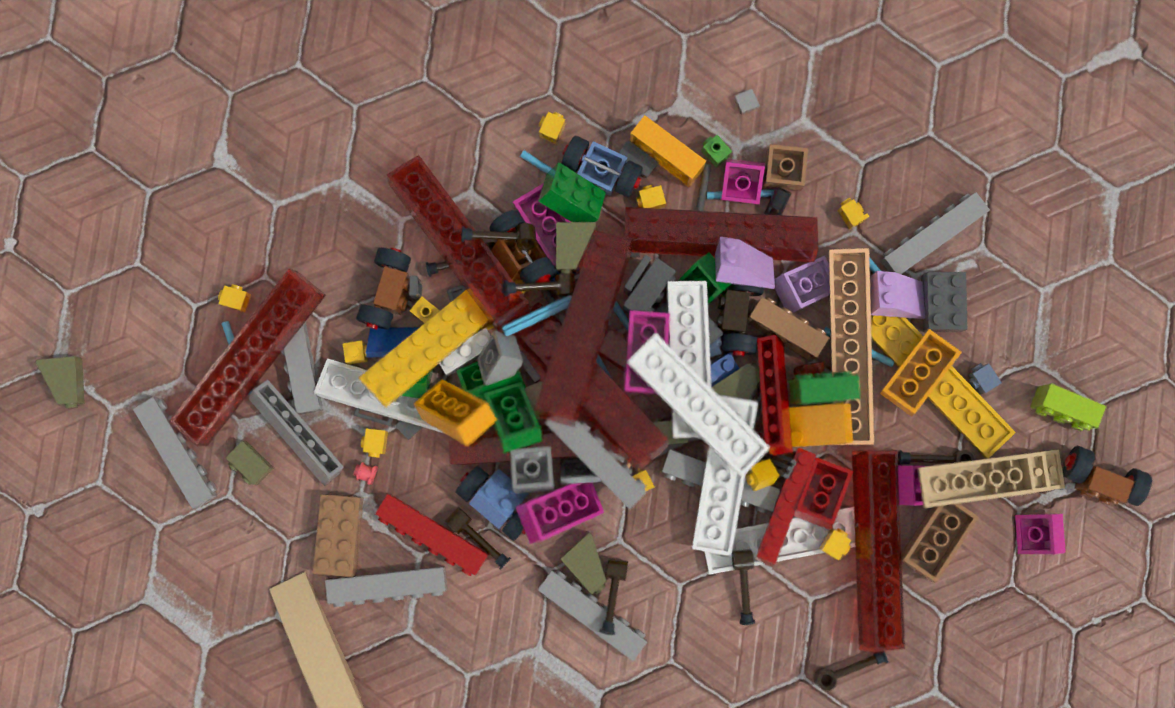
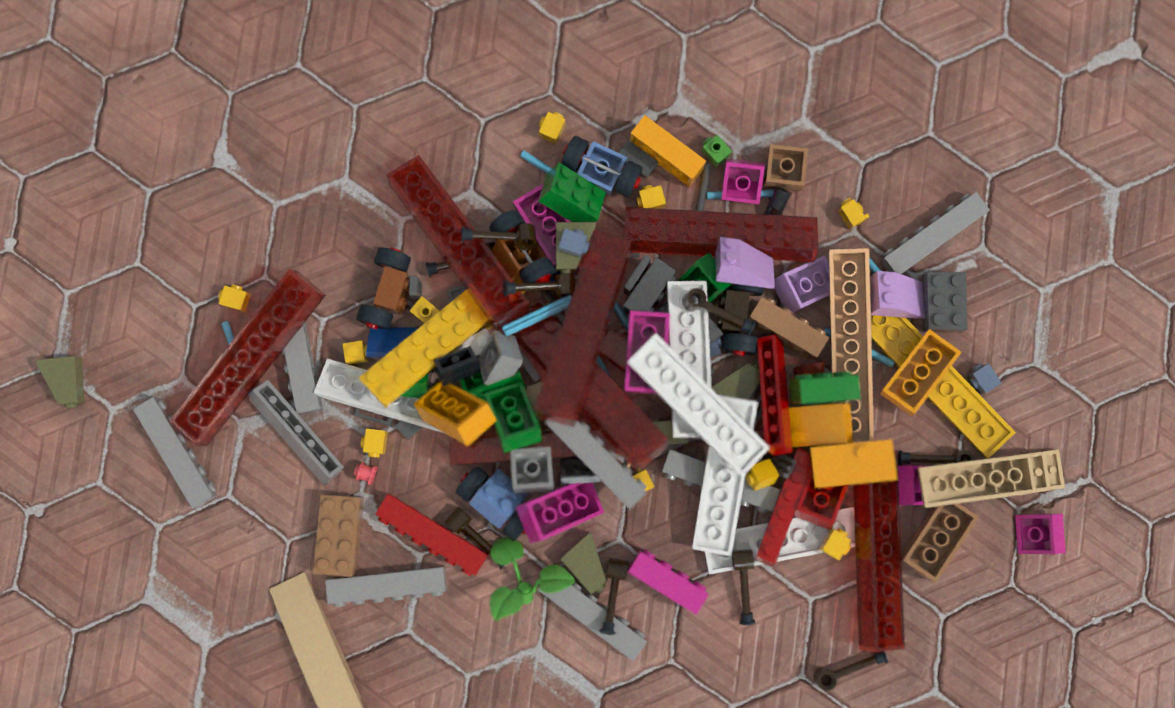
(249, 463): olive brick -> none
(456, 366): none -> black brick
(506, 601): none -> bright green plant
(574, 243): none -> sand blue brick
(666, 581): none -> dark pink brick
(722, 368): blue plate -> none
(745, 325): none -> dark brown piece
(746, 101): light grey tile -> none
(853, 463): none -> light orange brick
(1067, 407): lime brick -> none
(1104, 484): brick -> none

